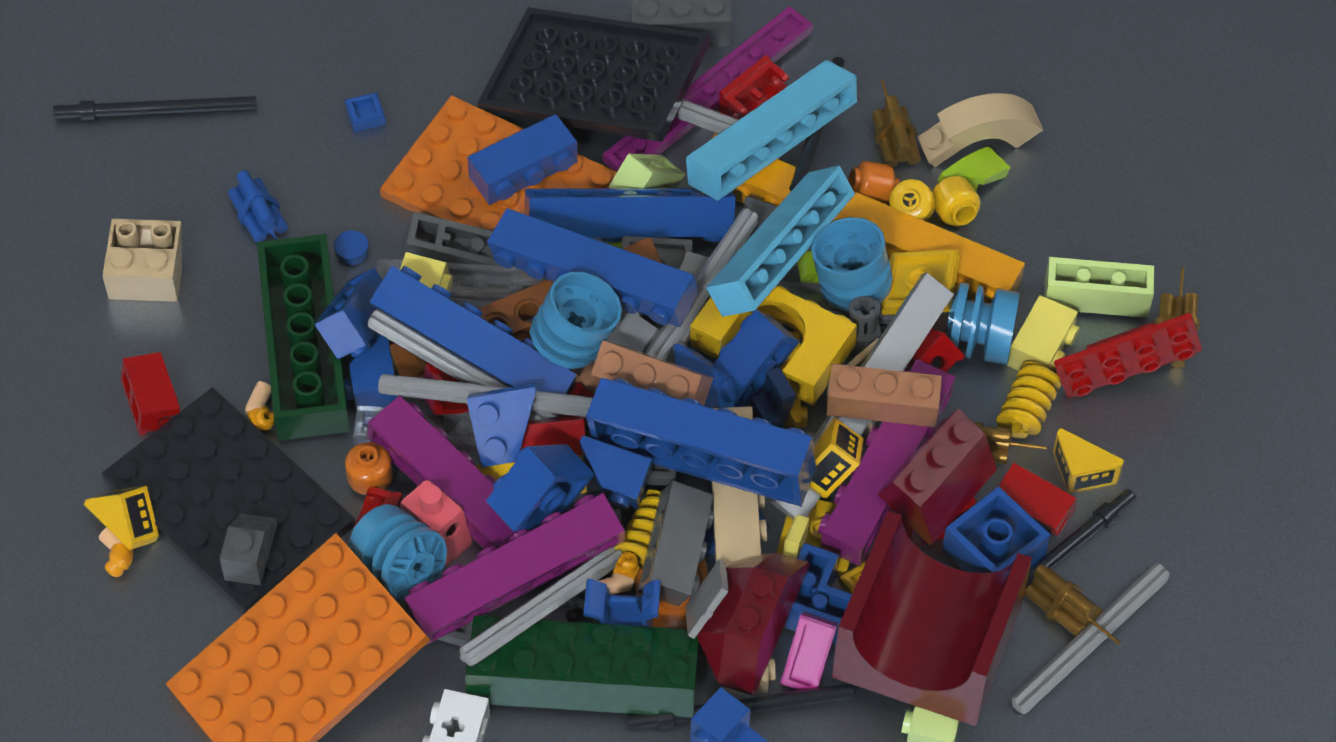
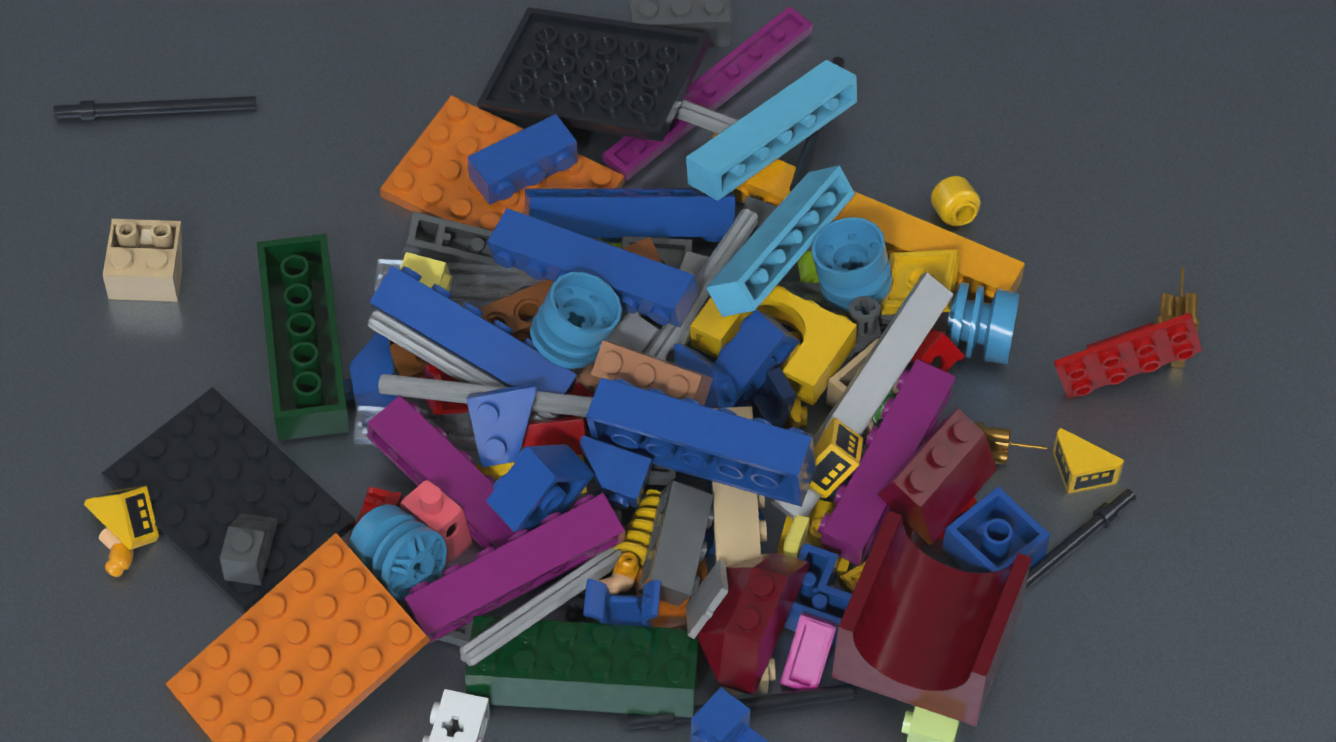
(148, 391): red hinge -> none
(256, 407): arm -> none
(257, 207): blue piece -> none
(347, 316): blue brick -> none
(351, 247): blue tile -> none
(365, 112): blue tile -> none
(368, 466): orange head -> none
(647, 172): yellowish green slope -> none
(752, 88): red hinge -> none
(873, 180): orange head -> none
(884, 395): nougat brick -> none
(895, 132): pearl gold piece -> none
(922, 193): yellow head -> none
(978, 168): lime slope -> none
(979, 119): tan arch -> none
(1029, 400): yellow piece -> none
(1039, 498): red hinge -> none
(1044, 334): light yellow brick -> none
(1063, 602): pearl gold piece -> none
(1089, 639): light grey axle -> none
(1100, 286): yellowish green brick -> none

